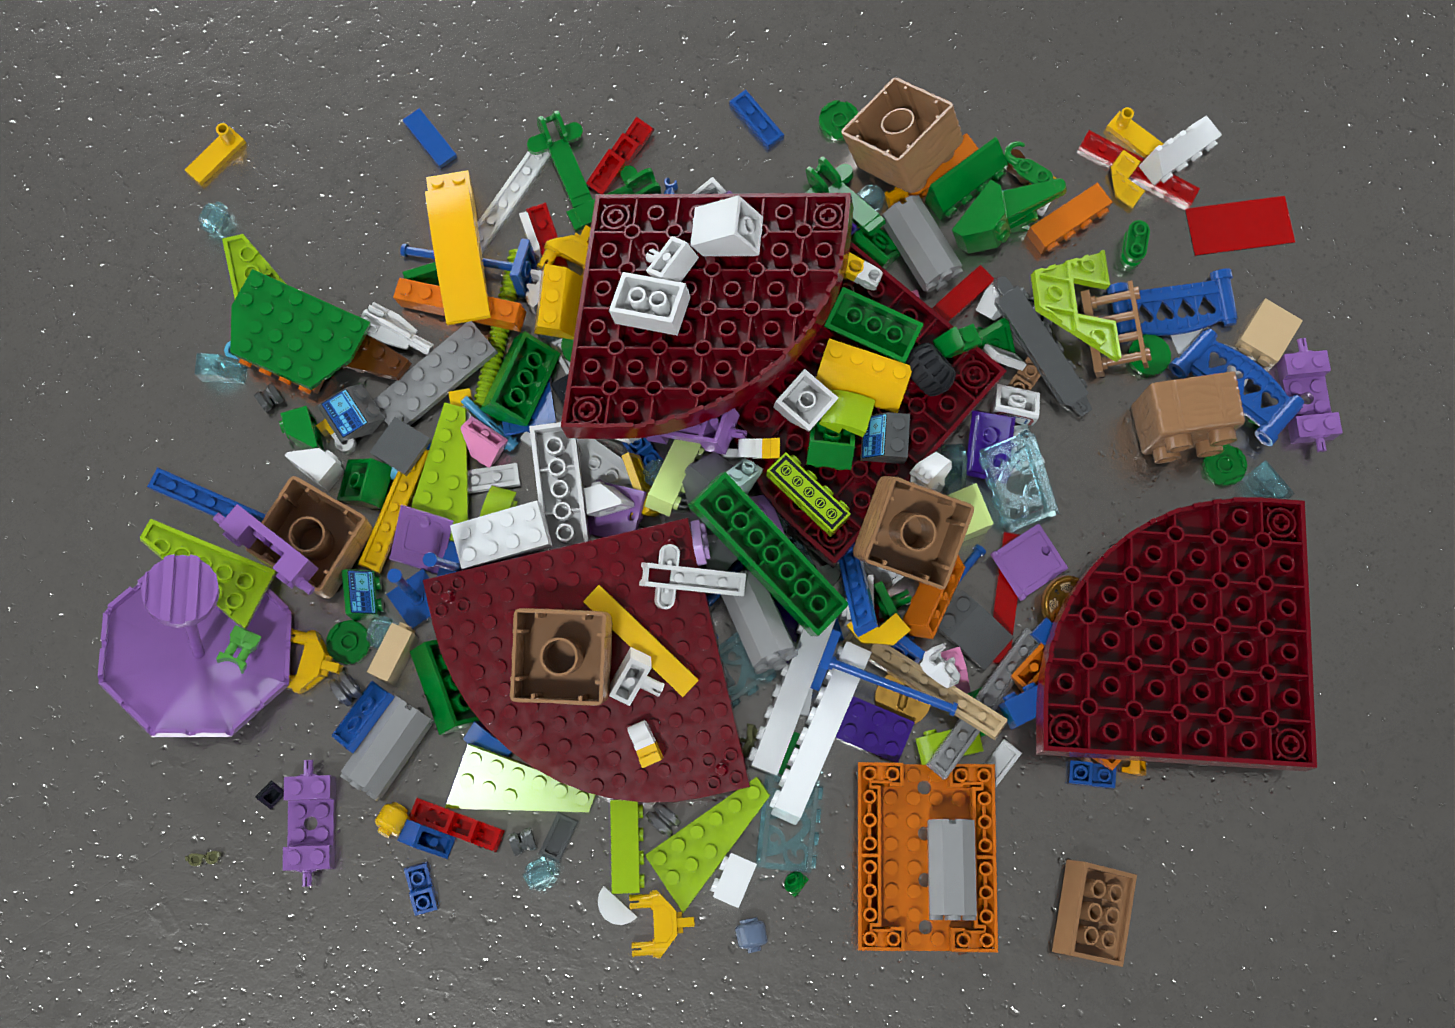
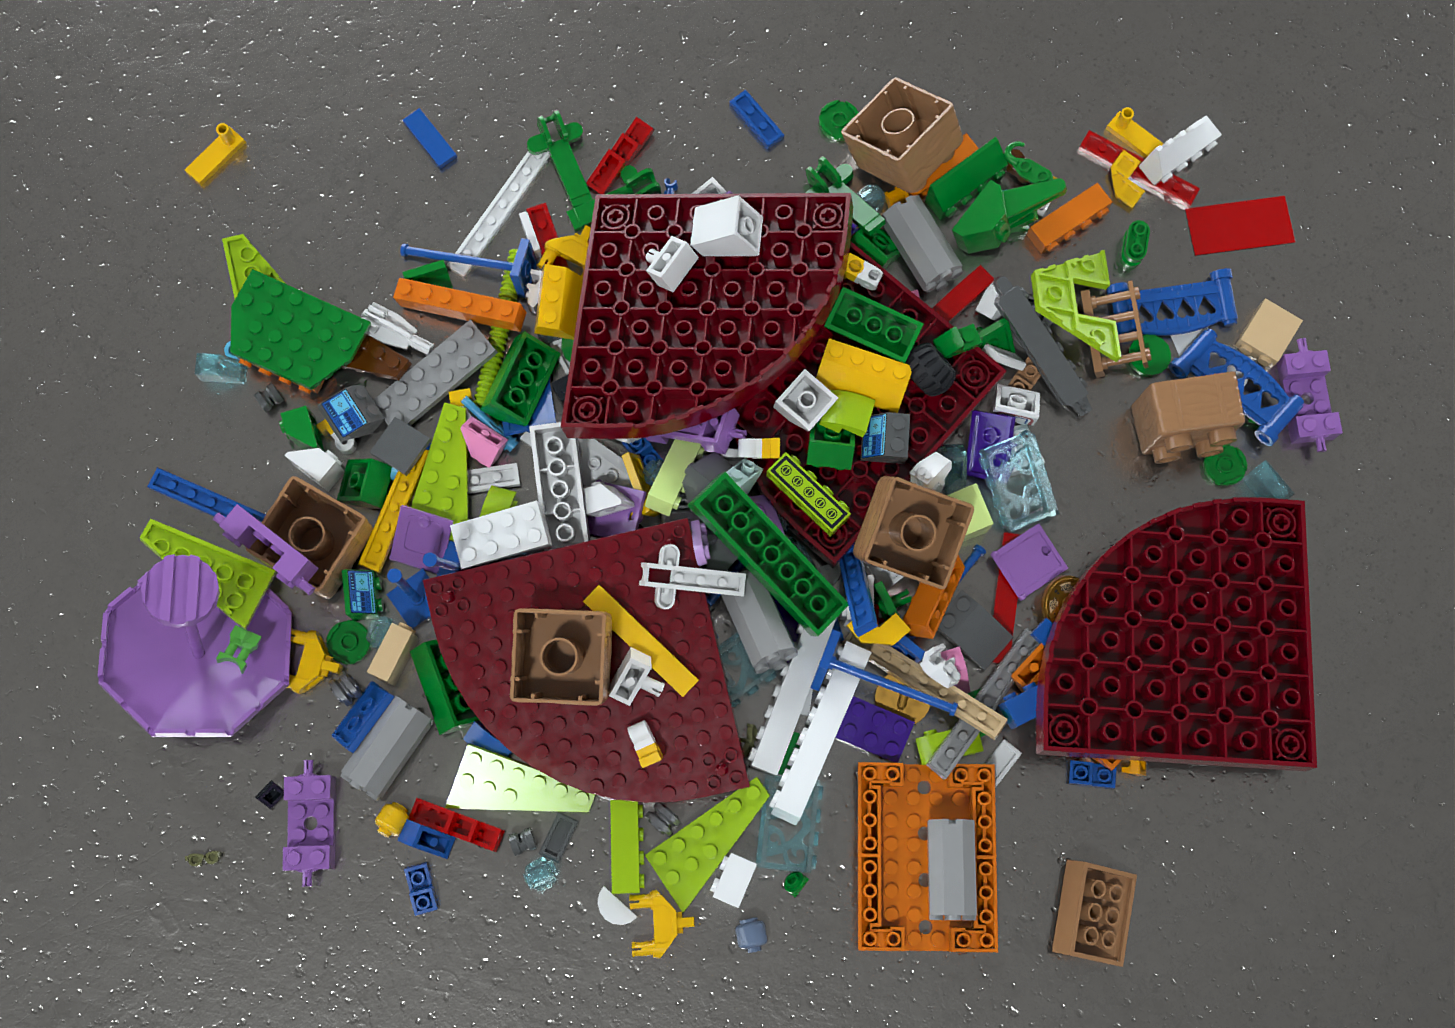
(214, 218): clear light blue head -> none
(457, 247): yellow slope -> none
(650, 303): white brick -> none

